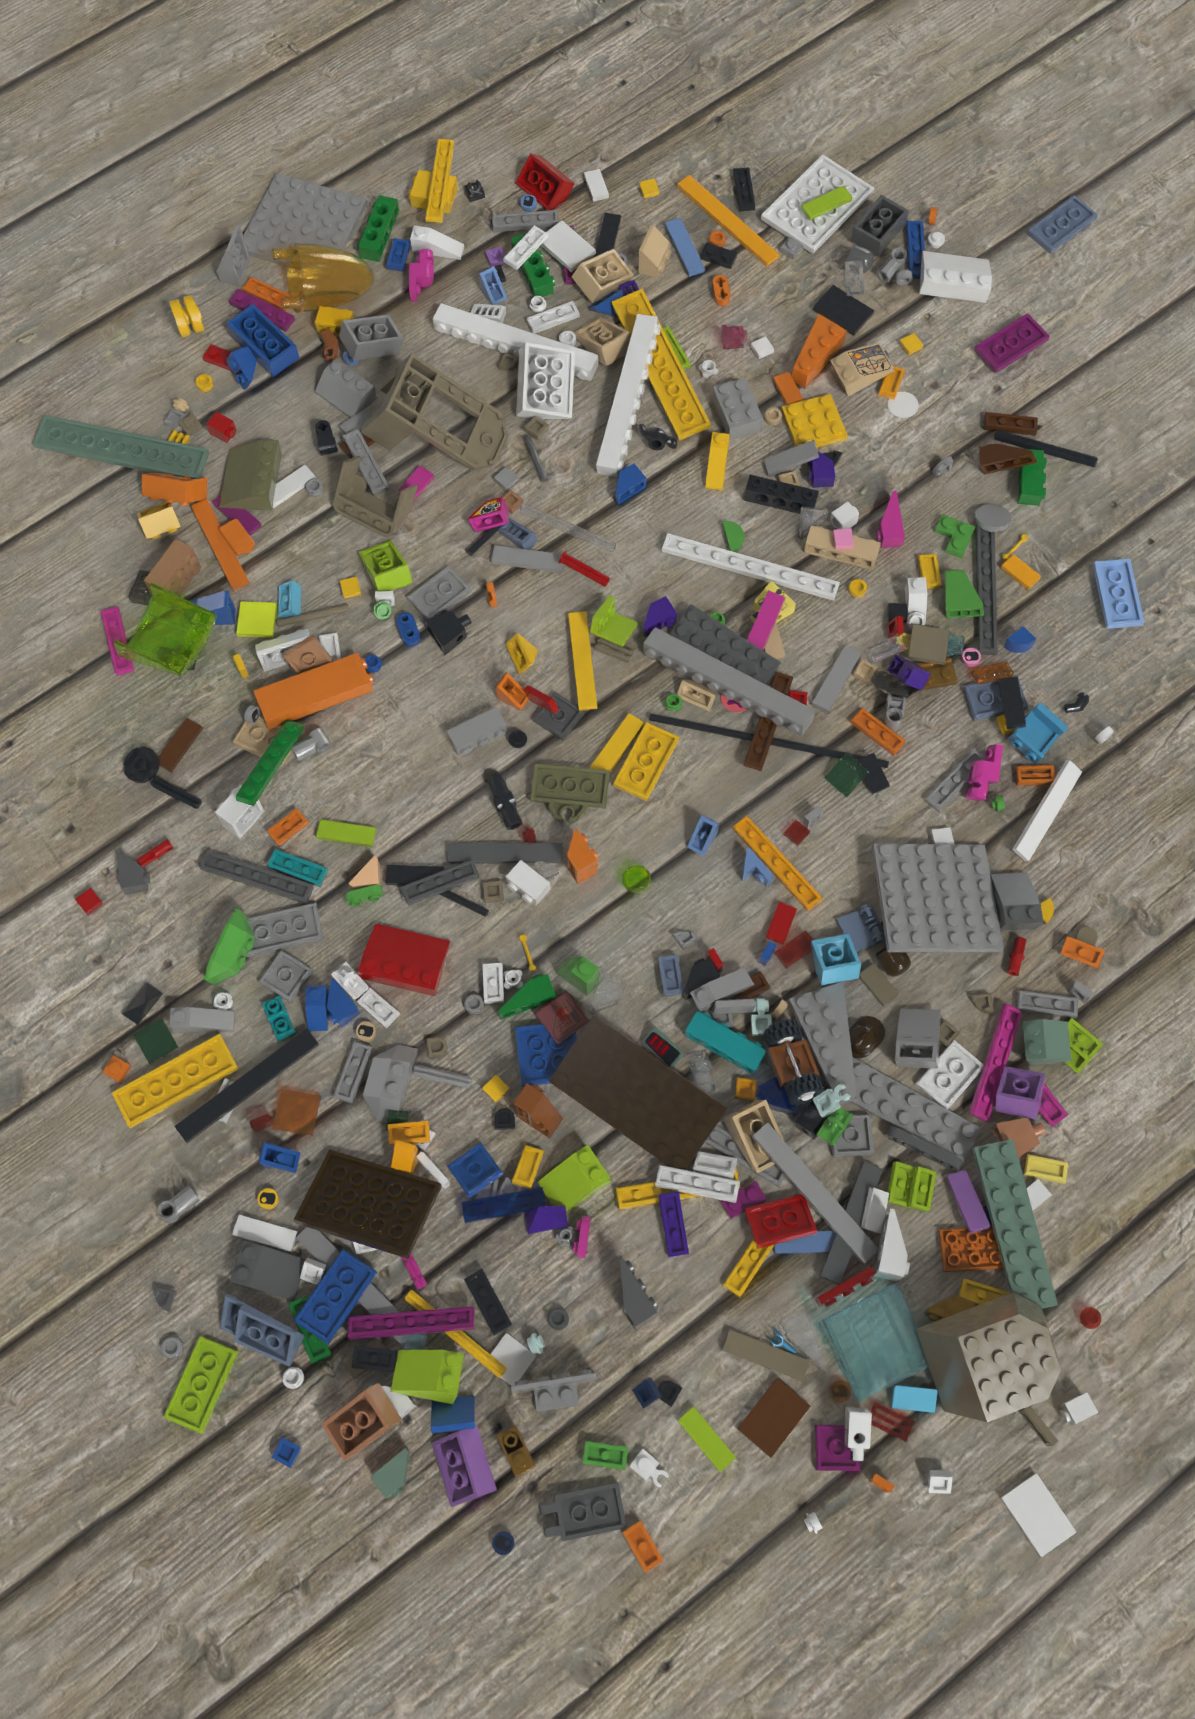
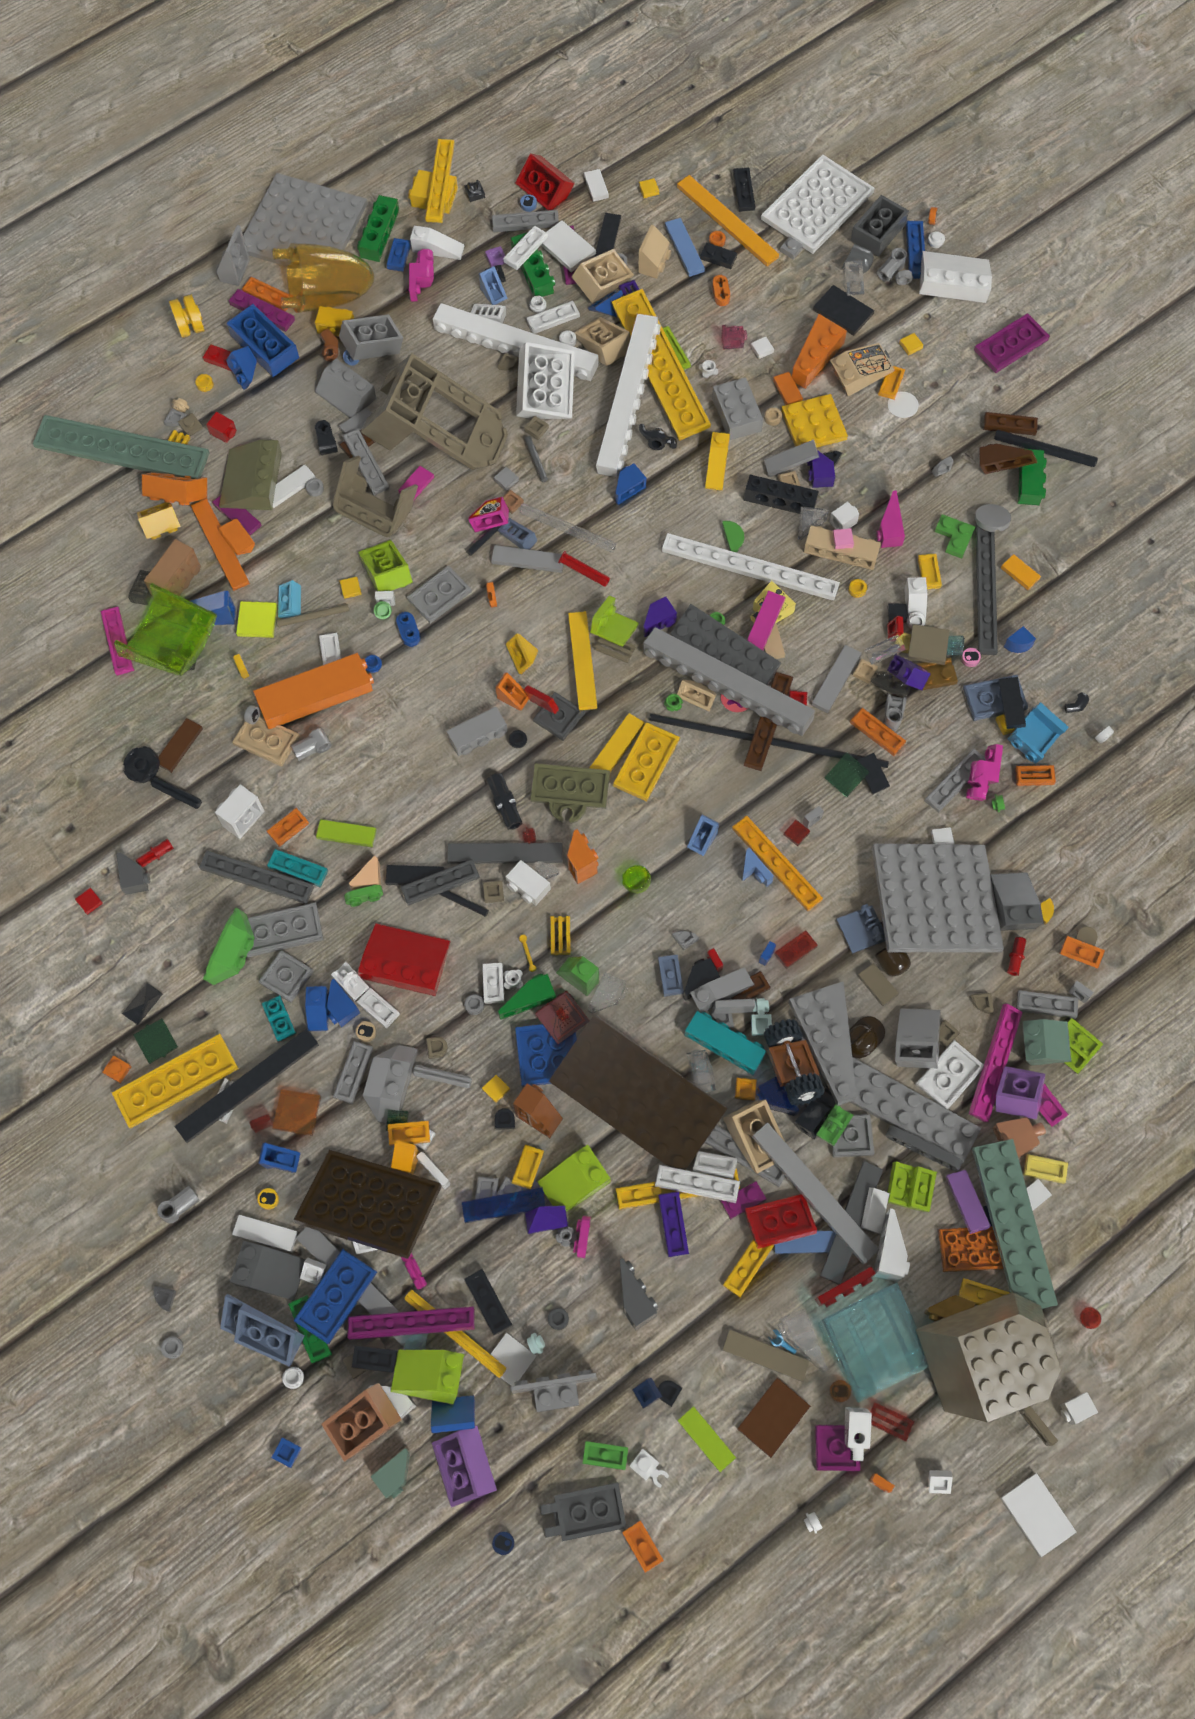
(201, 1020): light grey slope -> none
(201, 1384): lime tile -> none
(218, 1001): white plate -> none
(269, 762): green plate -> none
(271, 651): white slope -> none
(307, 655): medium nougat tile -> none
(448, 630): black torso -> none
(475, 1170): blue tile -> none
(516, 1451): pearl gold slope -> none
(560, 919): none -> yellow tile
(662, 1047): slope -> none
(779, 1009): tan tile -> none
(781, 923): red tile -> none
(826, 203): lime tile -> none
(828, 1101): light aqua plate -> none
(835, 959): medium azure slope -> none
(914, 1398): medium azure slope -> none
(961, 596): bright green slope -> none
(992, 672): clear orange tile -> none
(1024, 538): yellow hinge -> none
(1047, 810): white tile -> none
(1062, 224): sand blue tile -> none
(1118, 593): light blue plate -> none

